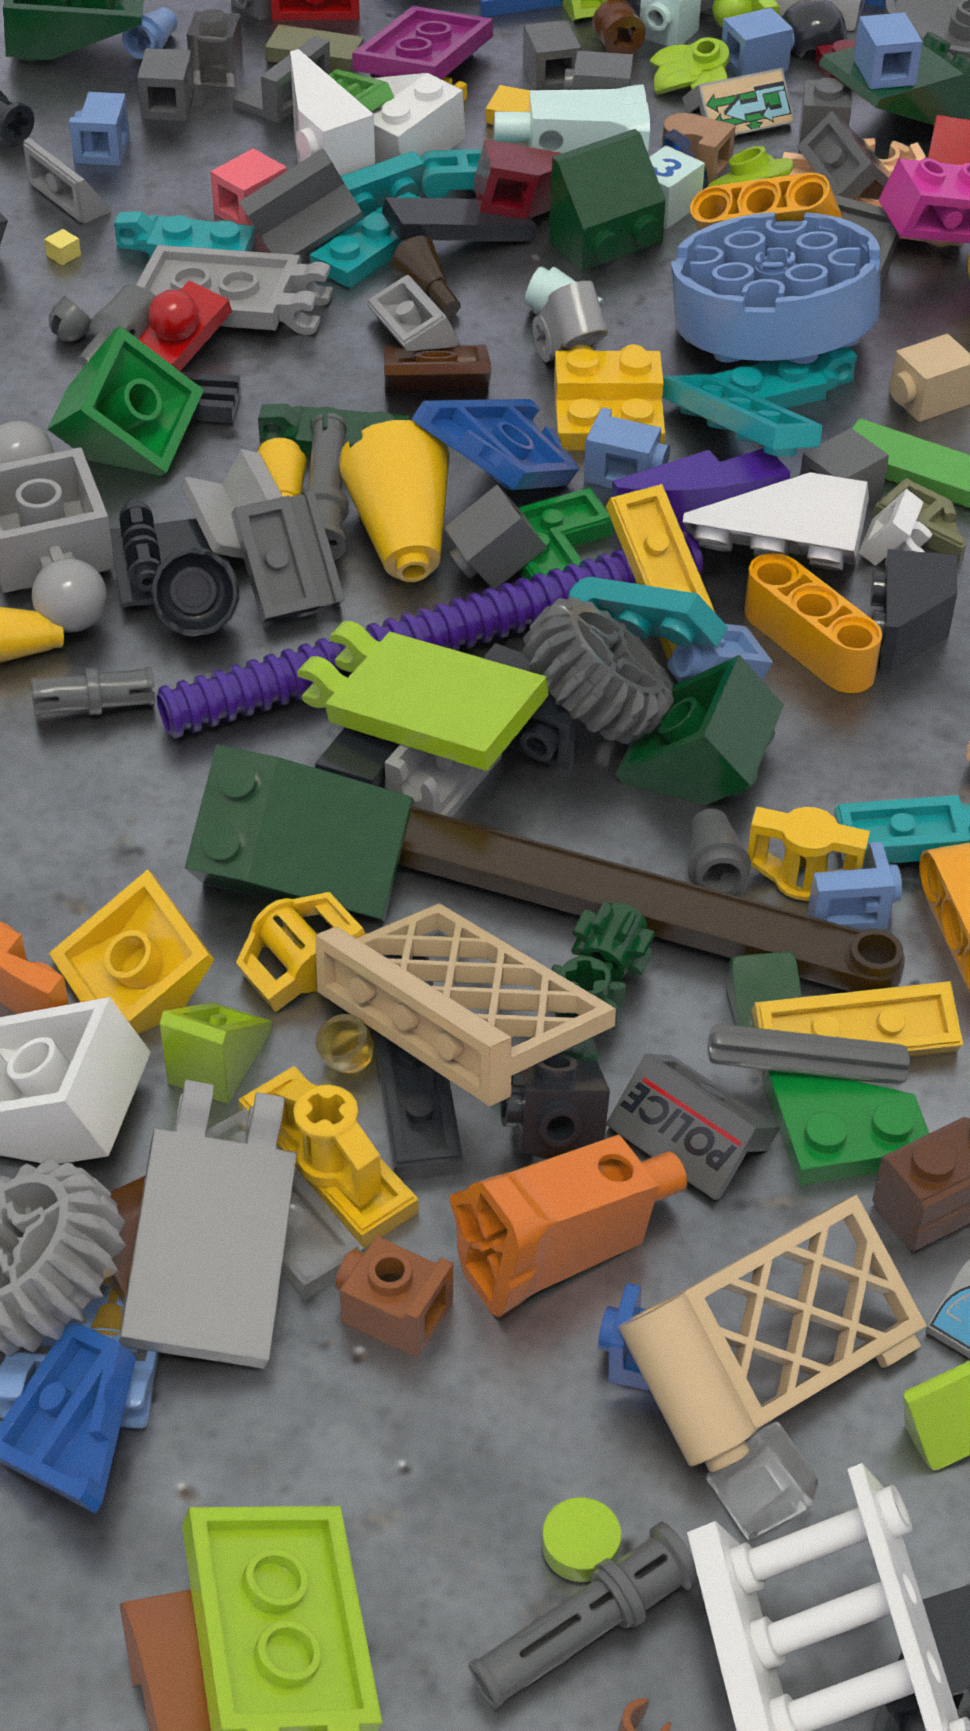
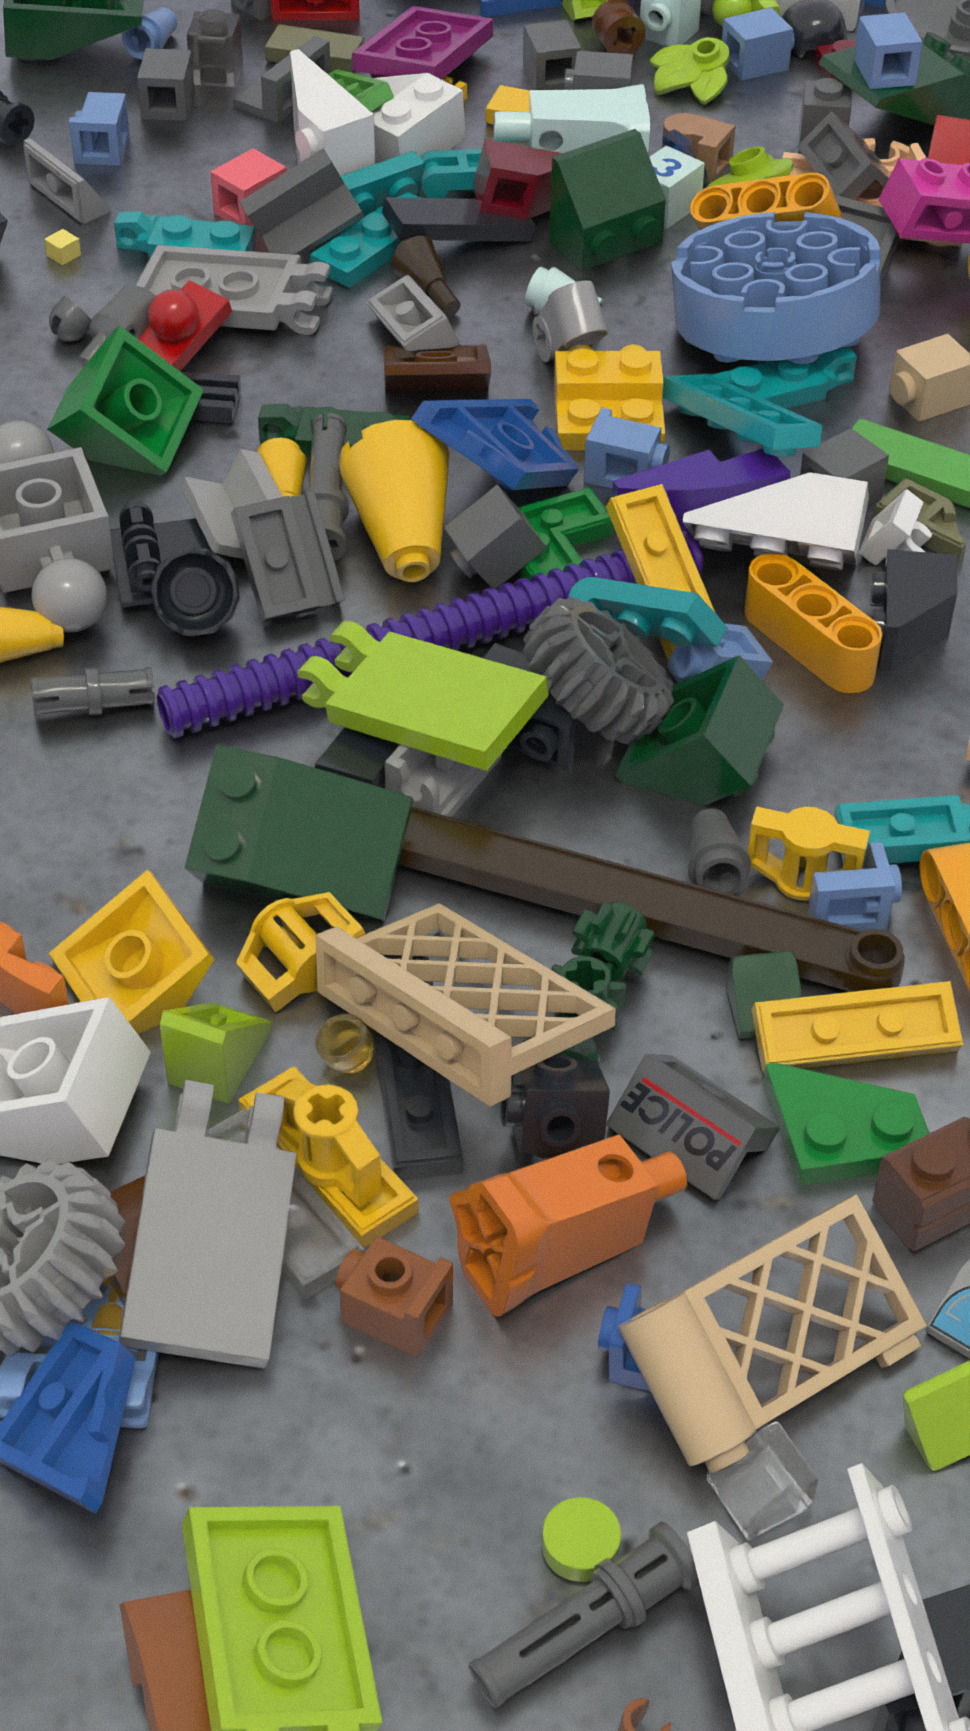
(748, 101): panel -> none
(808, 1054): dark grey axle -> none

